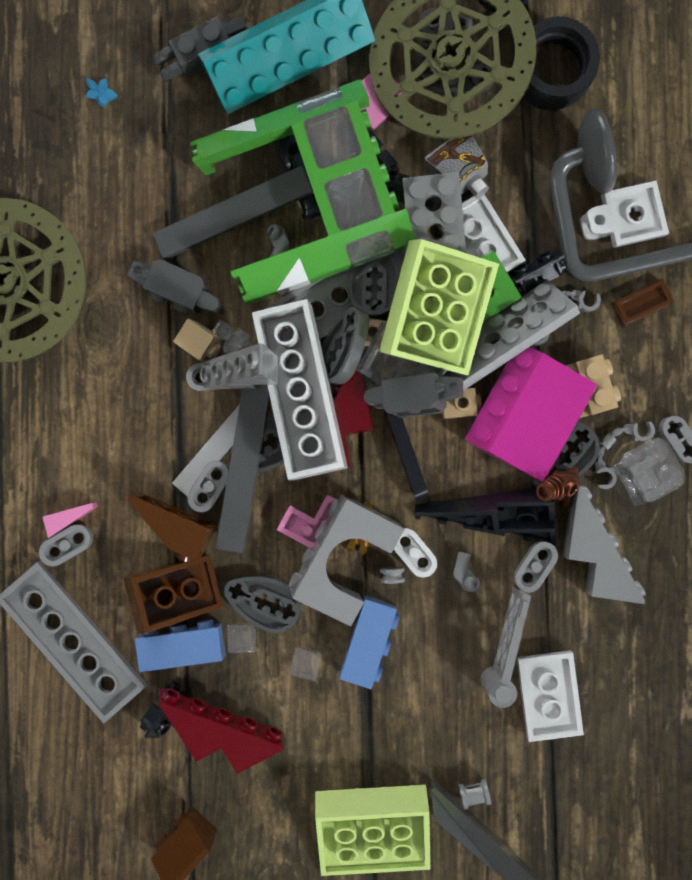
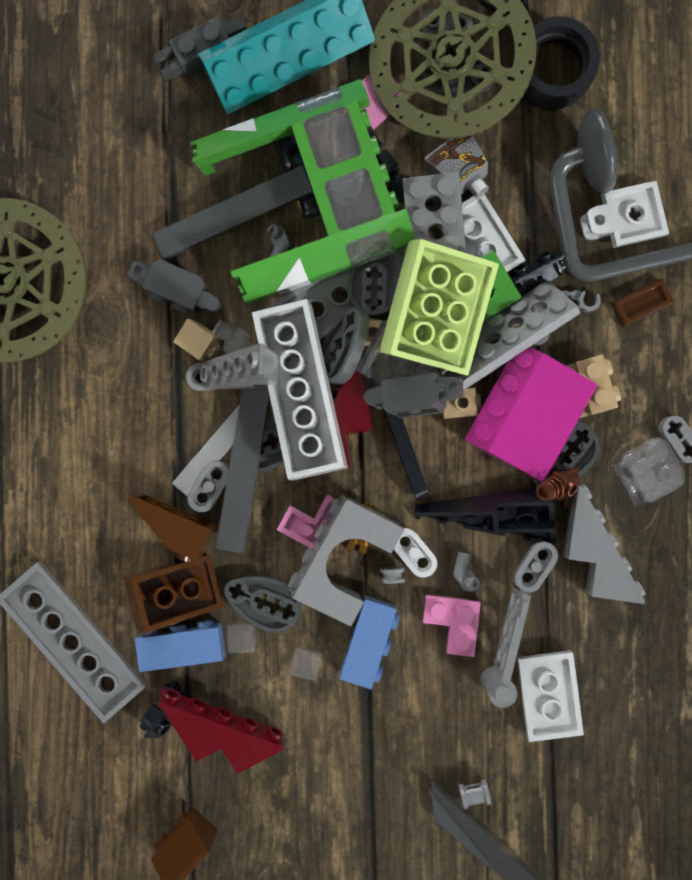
(60, 521): bright pink piece -> none
(67, 544): light grey plate -> none
(100, 92): dark azure plant -> none
(373, 830): yellowish green slope -> none
(460, 616): none -> bright pink plate
(609, 440): light grey piece -> none

